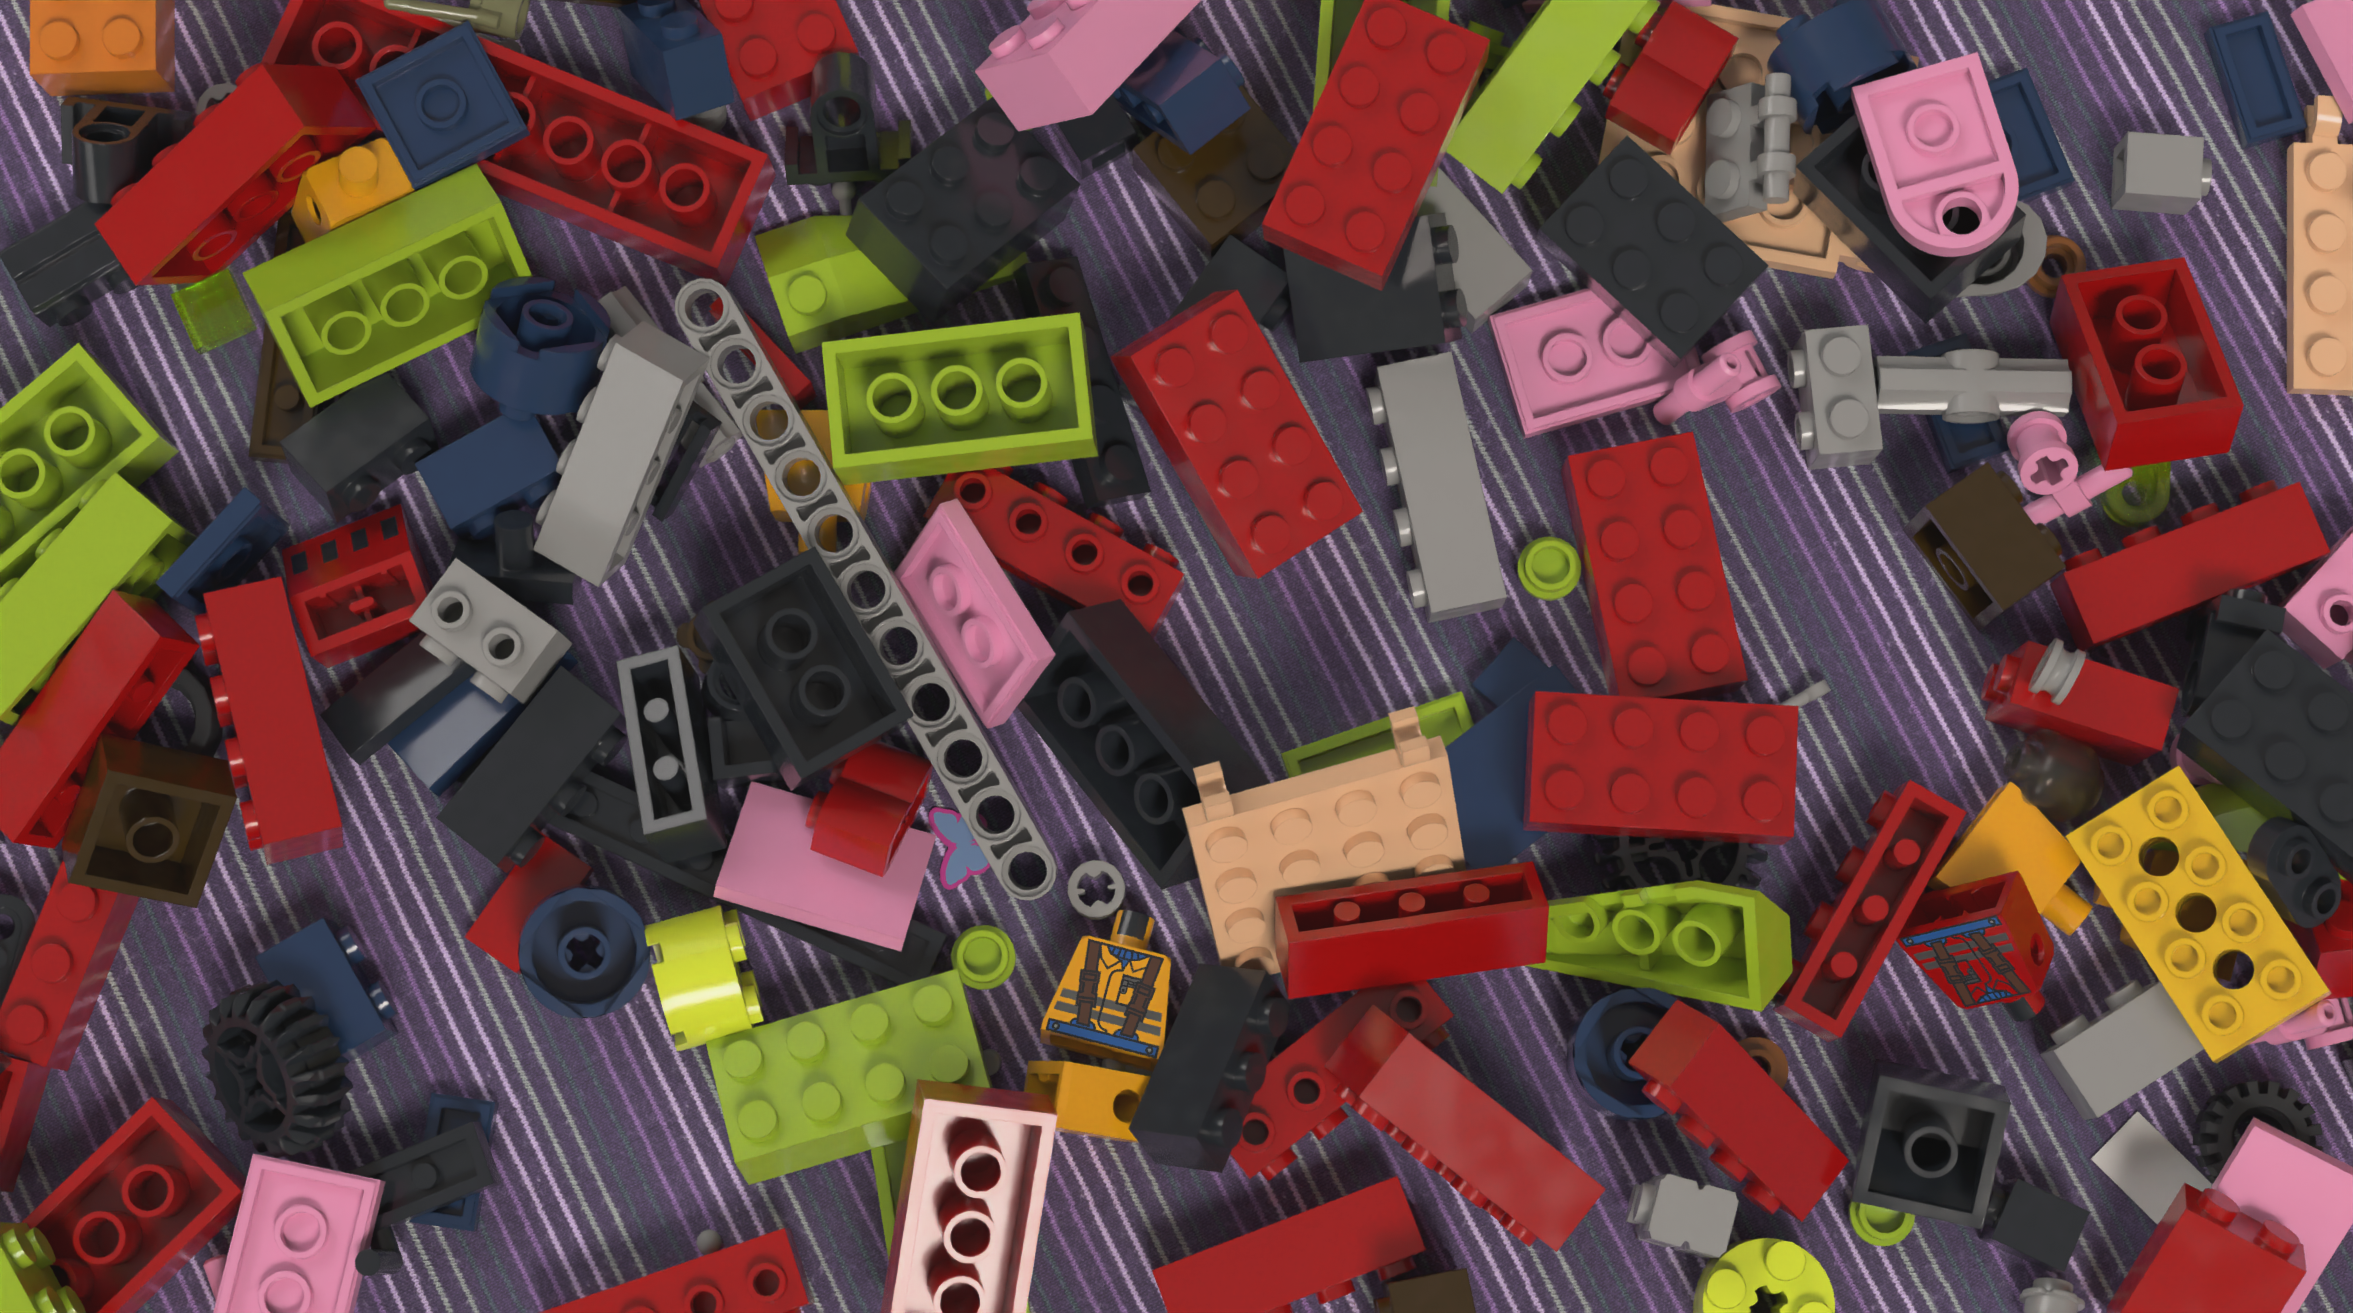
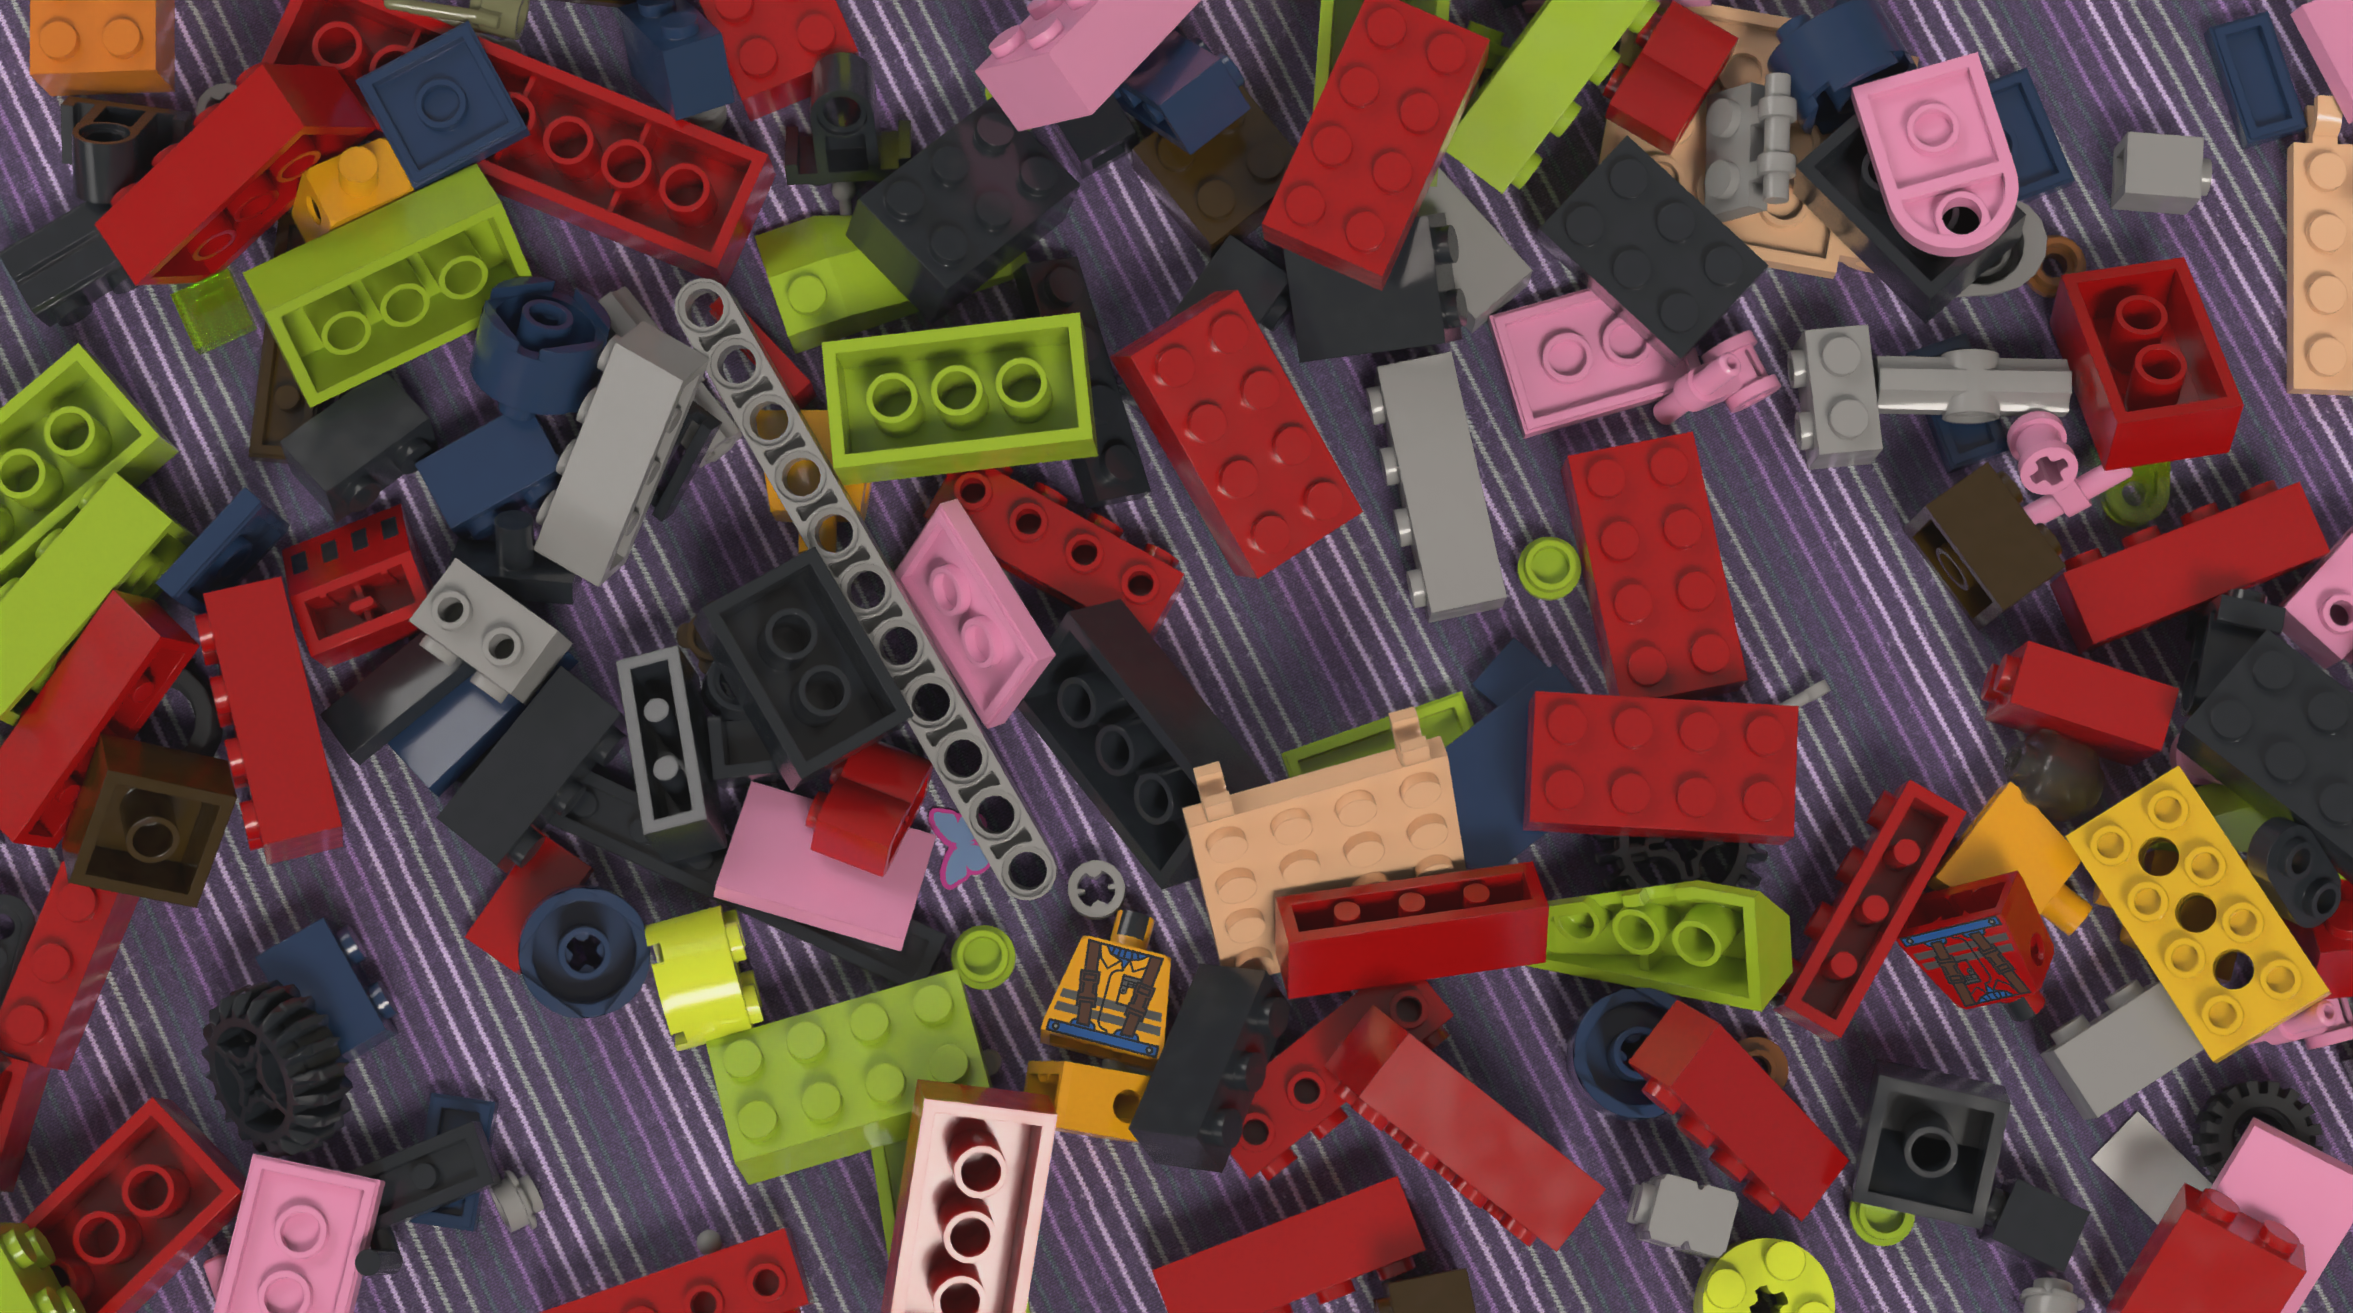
(517, 1201): none -> light grey plate
(2057, 671): light grey bush -> none

